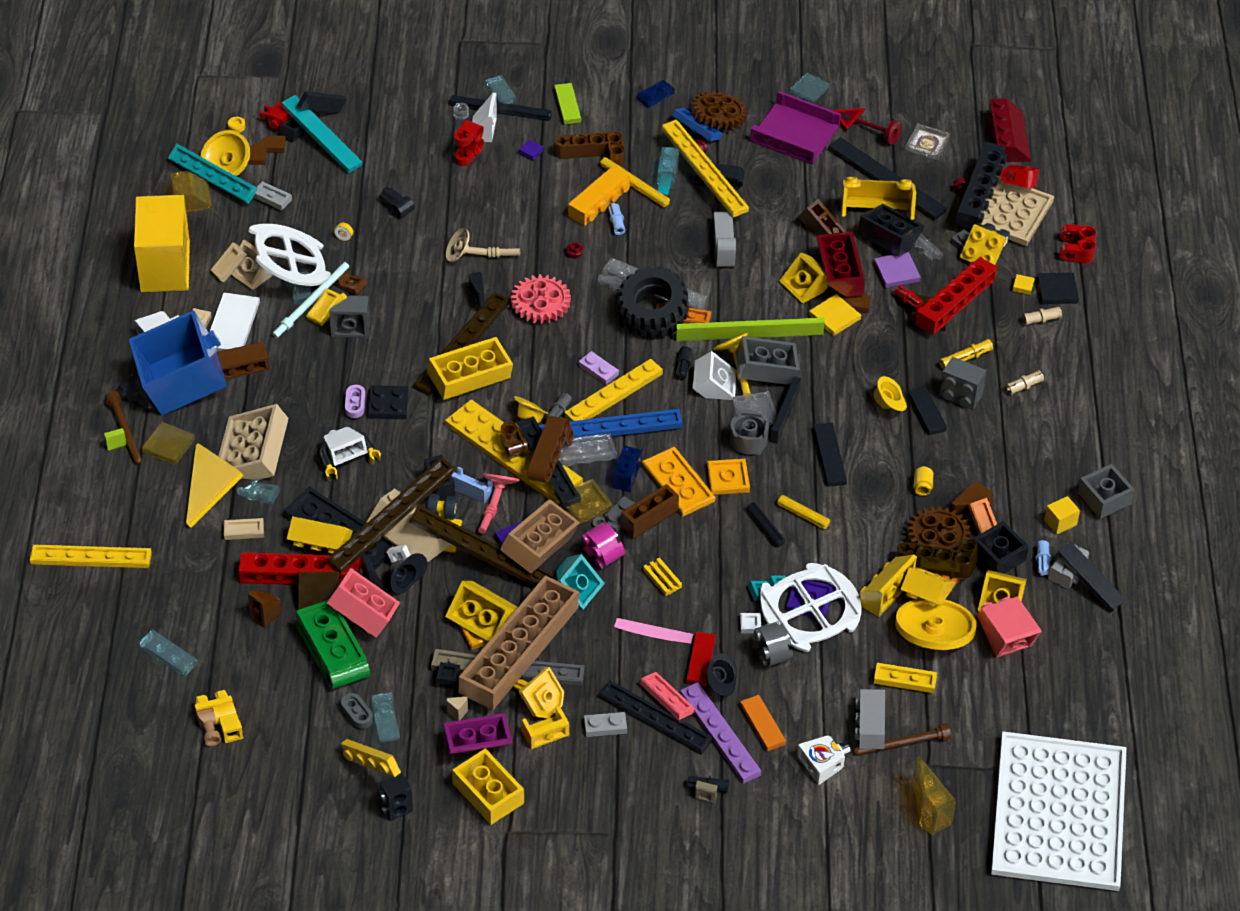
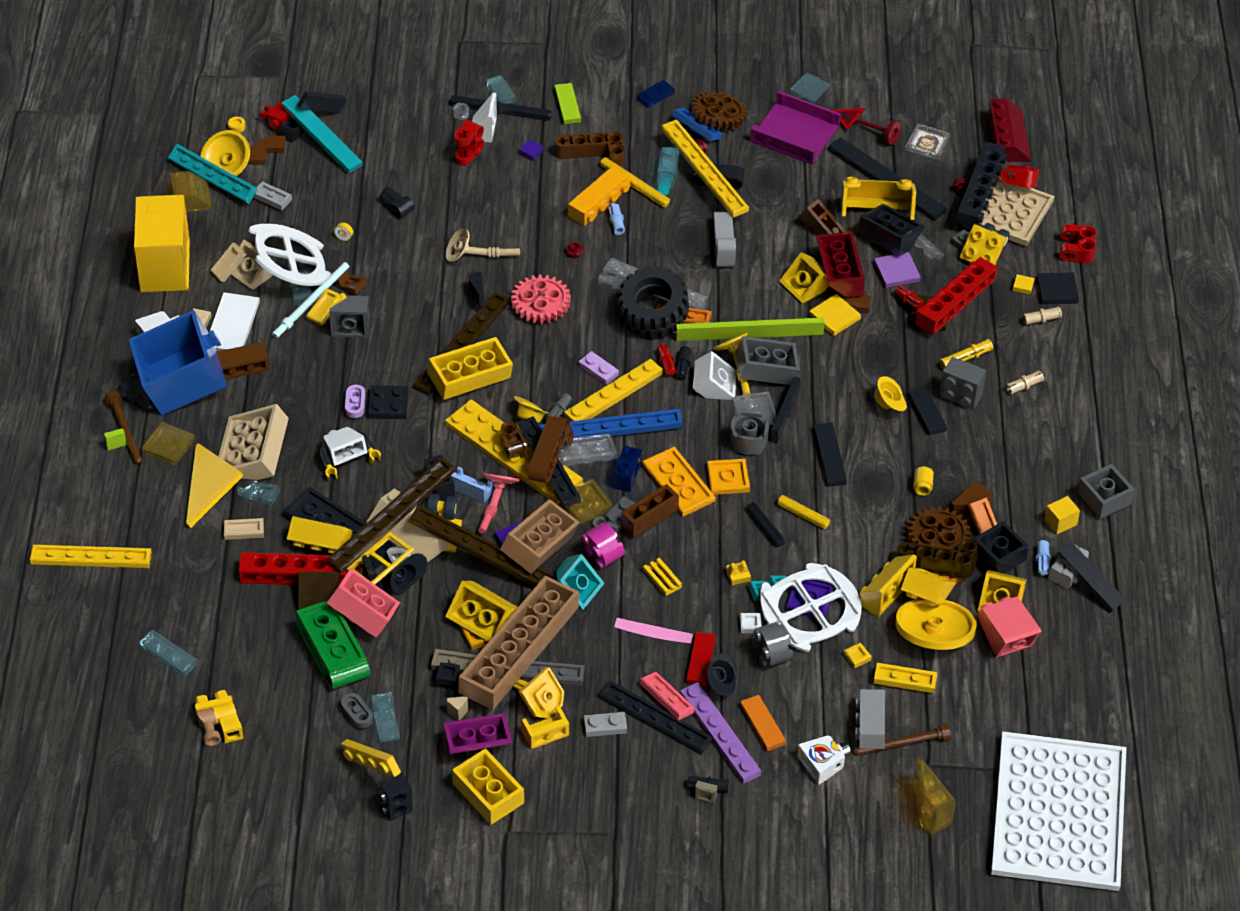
(264, 607): reddish brown slope -> none
(371, 552): none -> yellow window
(666, 359): none -> red axle
(738, 573): none -> yellow tile
(857, 655): none -> yellow tile

